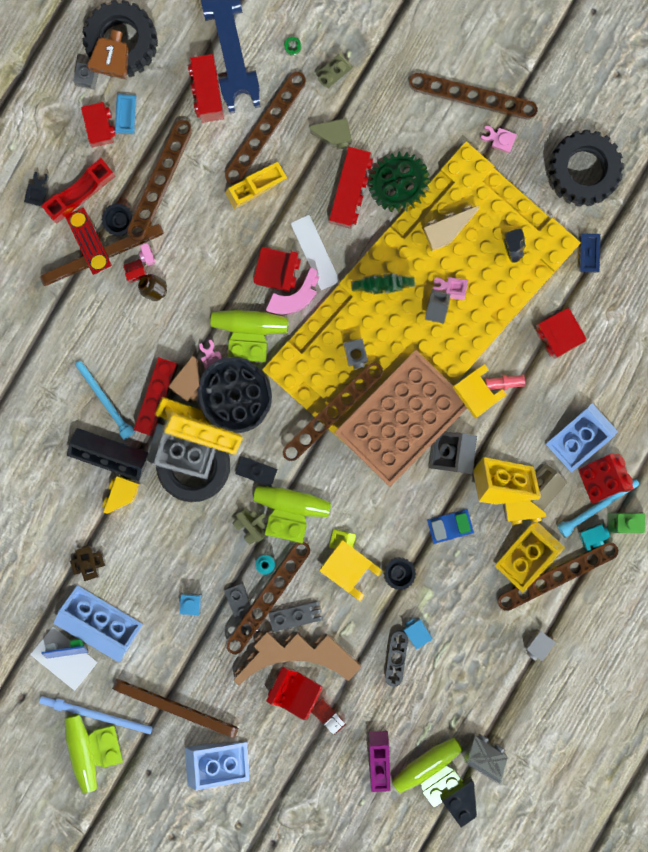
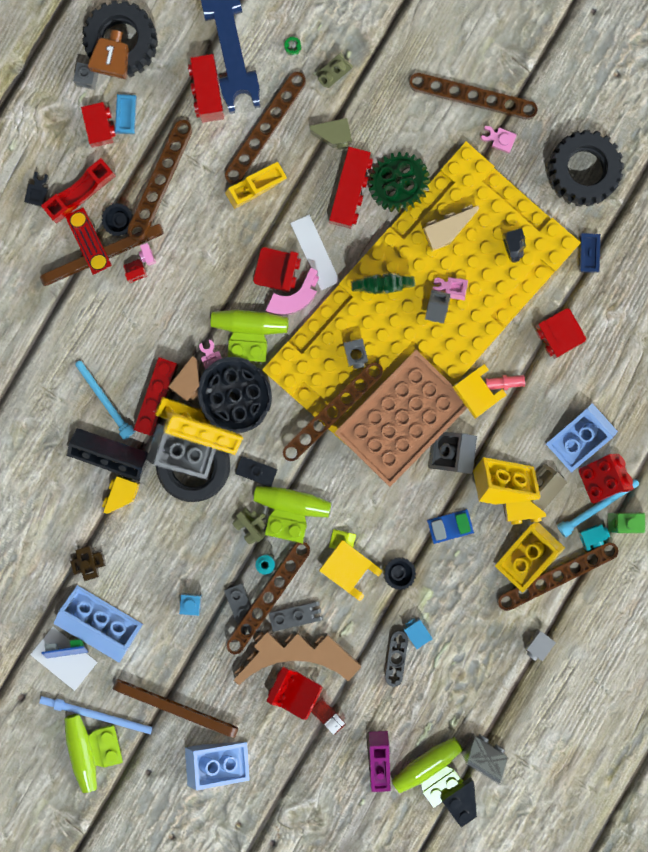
(152, 287): dark brown head -> none

